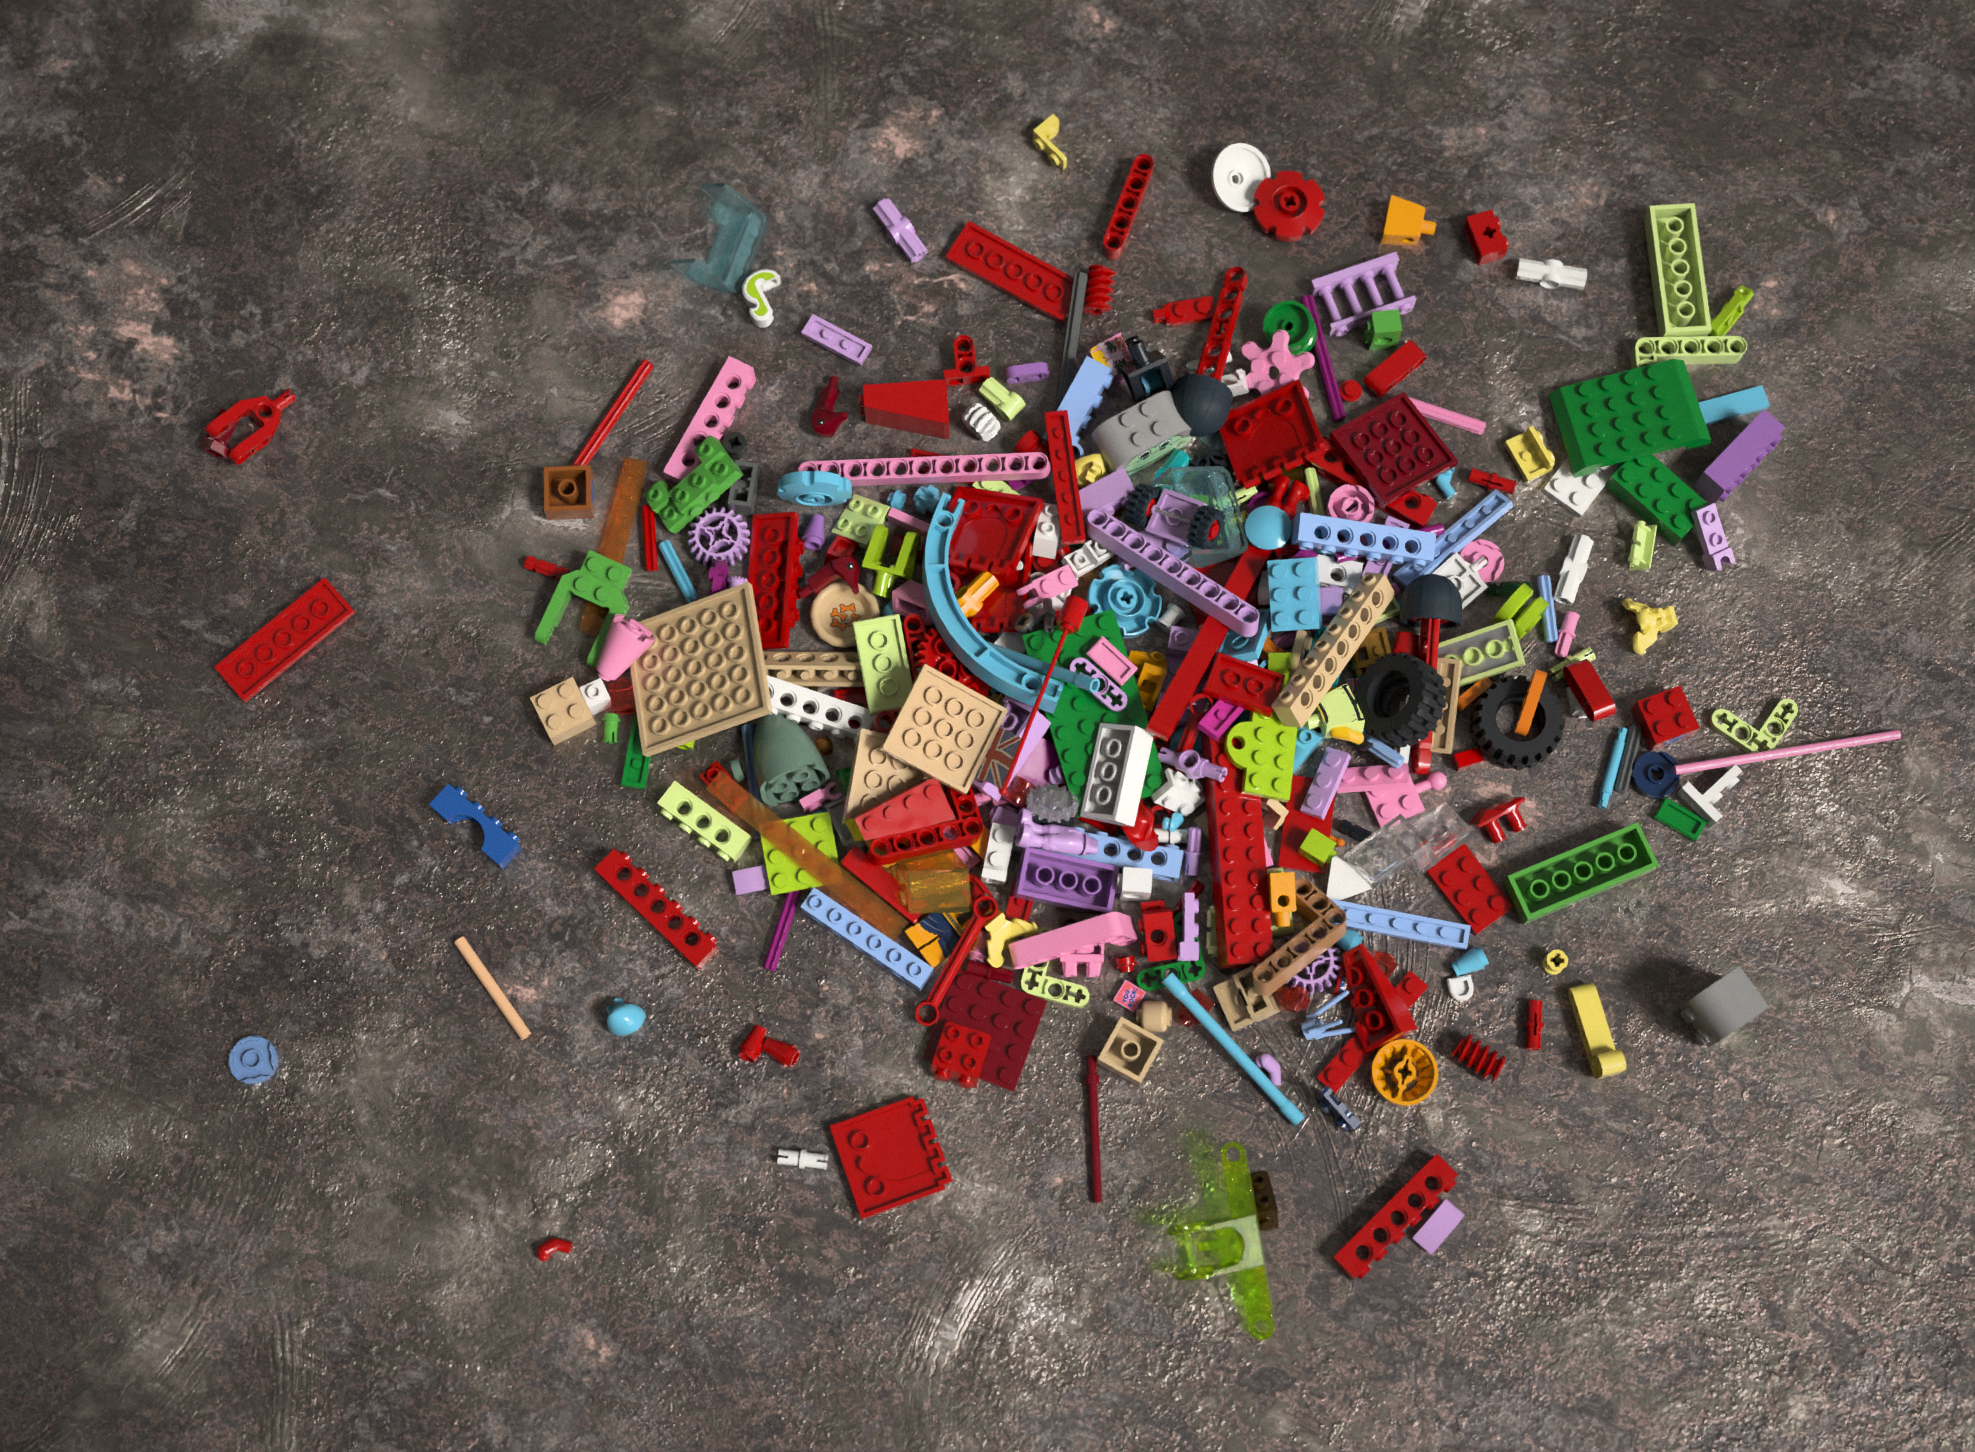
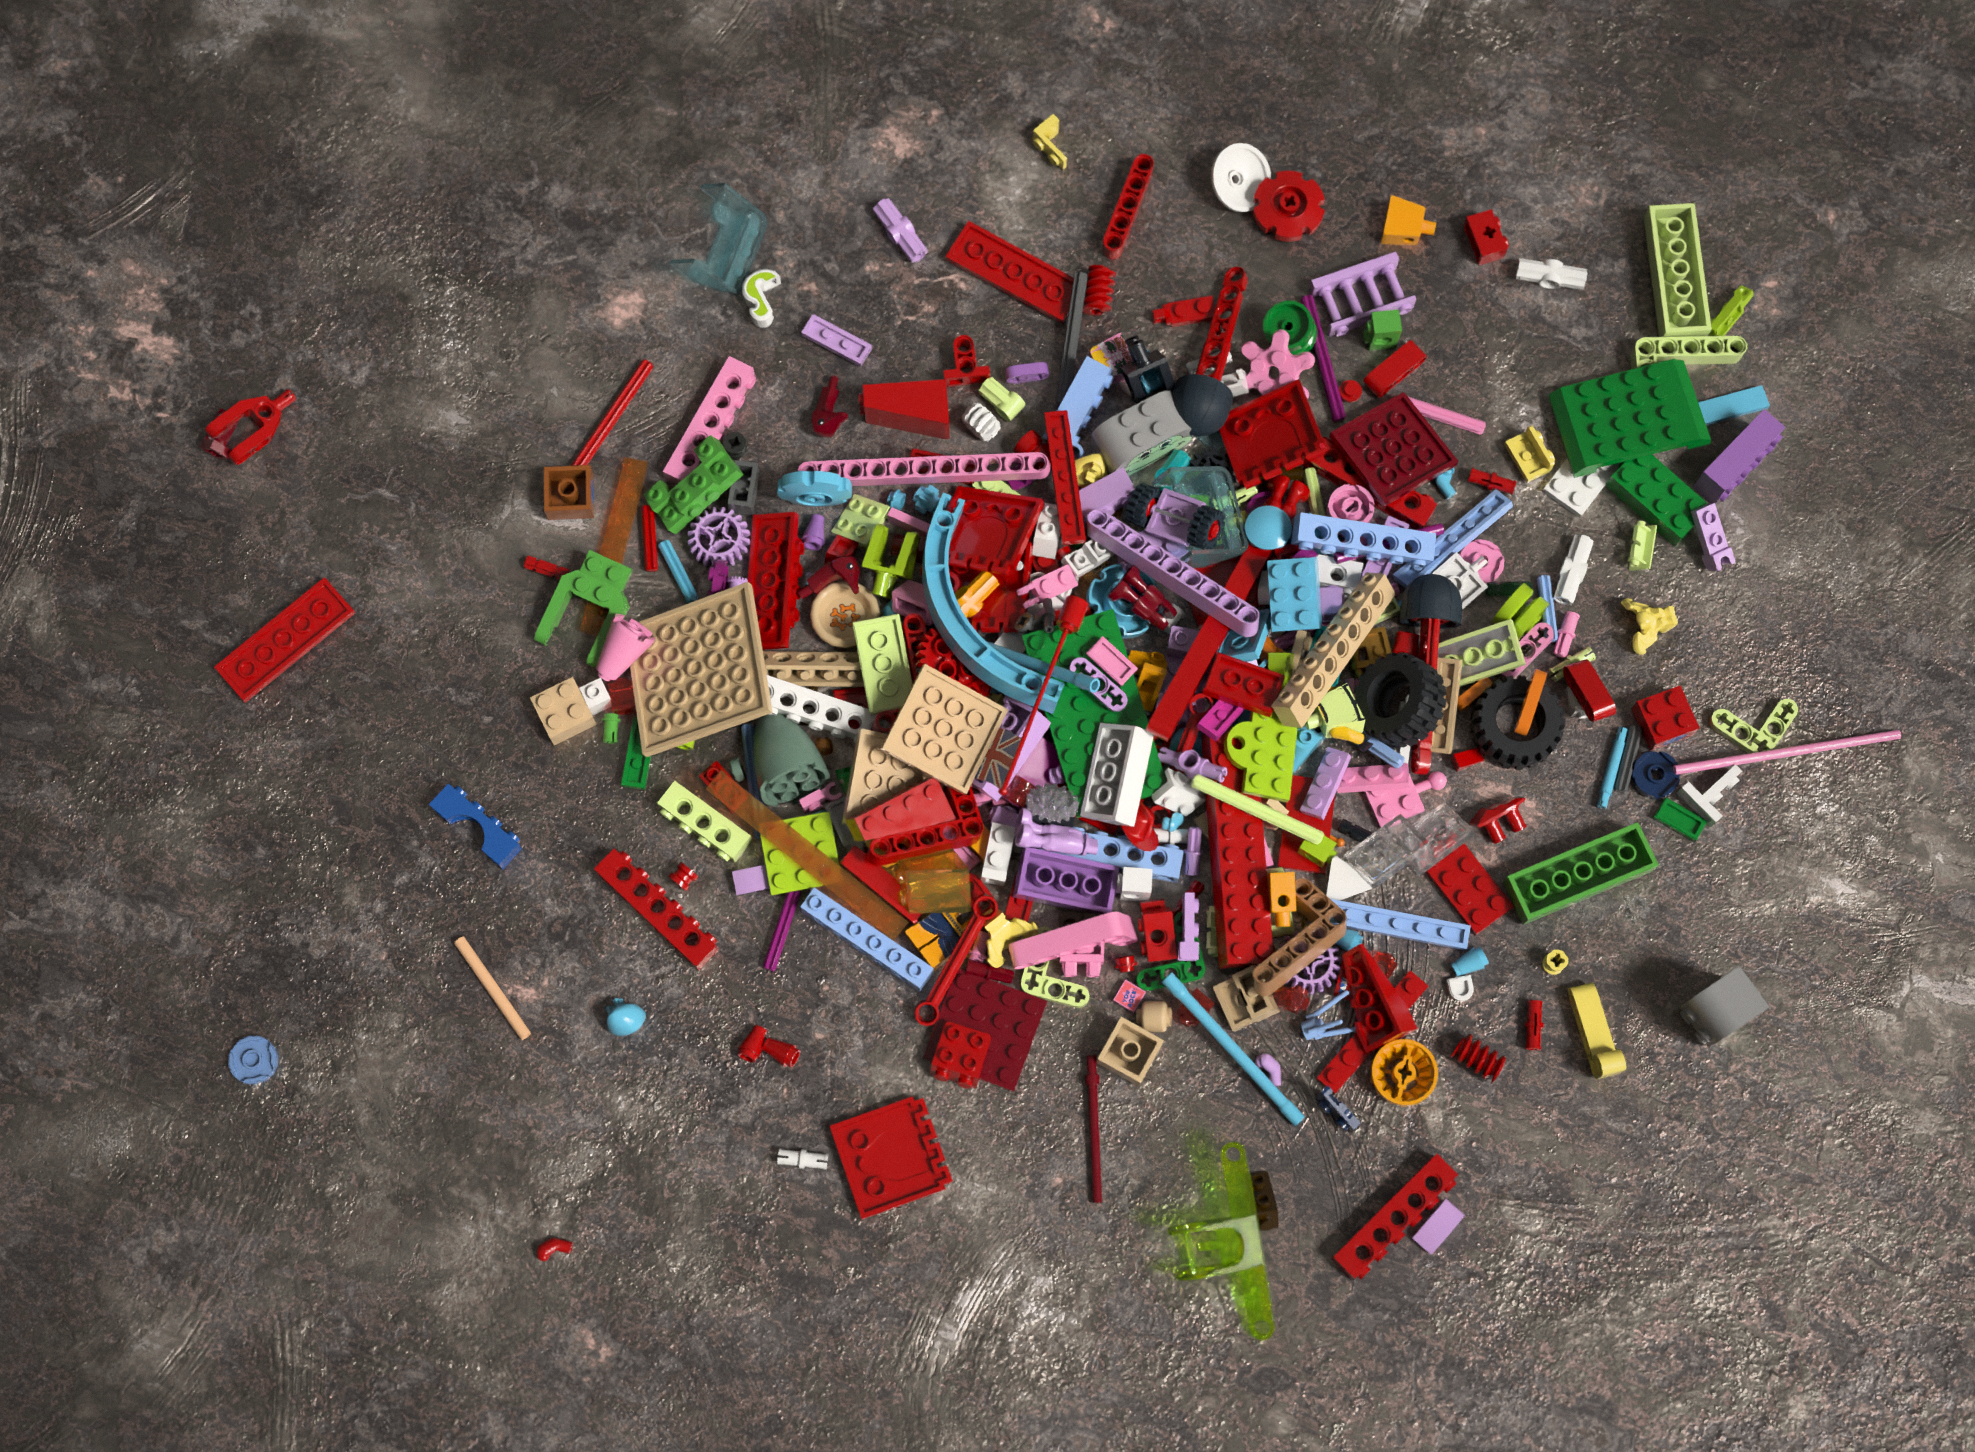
(683, 876): none -> red wheel
(1147, 603): none -> dark red piece
(1257, 809): none -> yellowish green axle
(1536, 651): none -> bright pink beam

